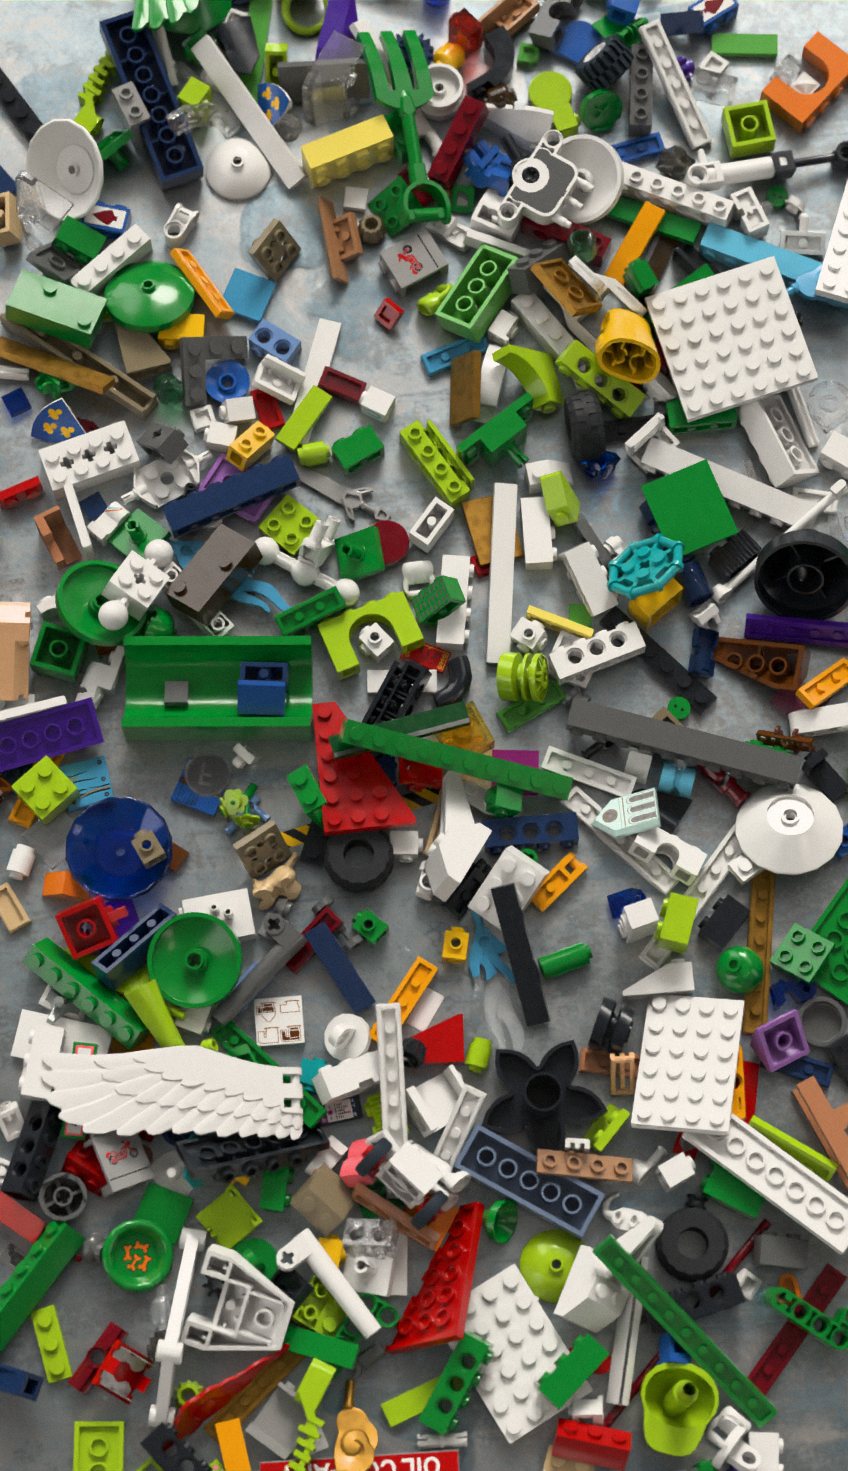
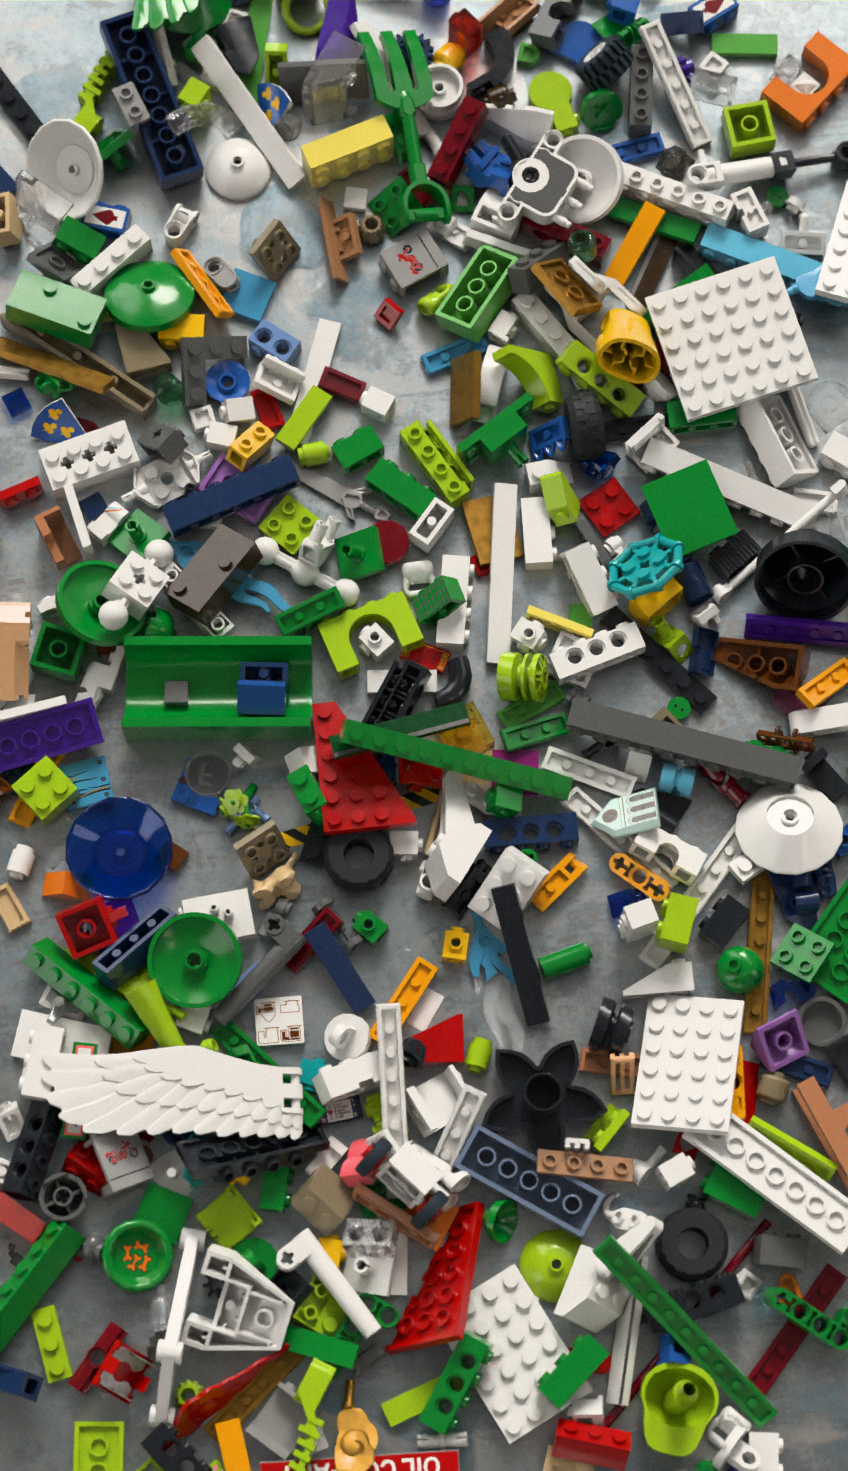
(151, 855): dark tan brick -> none
(224, 277): none -> light grey piece
(303, 756): none -> white brick
(399, 488): none -> green brick
(534, 732): none -> green tile
(548, 437): none -> blue plate
(609, 508): none -> red plate
(629, 860): none -> light orange beam
(640, 278): green brick -> none
(671, 638): none -> lime bracket
(773, 1089): none -> dark tan head
(797, 897): none -> dark blue panel
(825, 880): none -> dark blue hinge

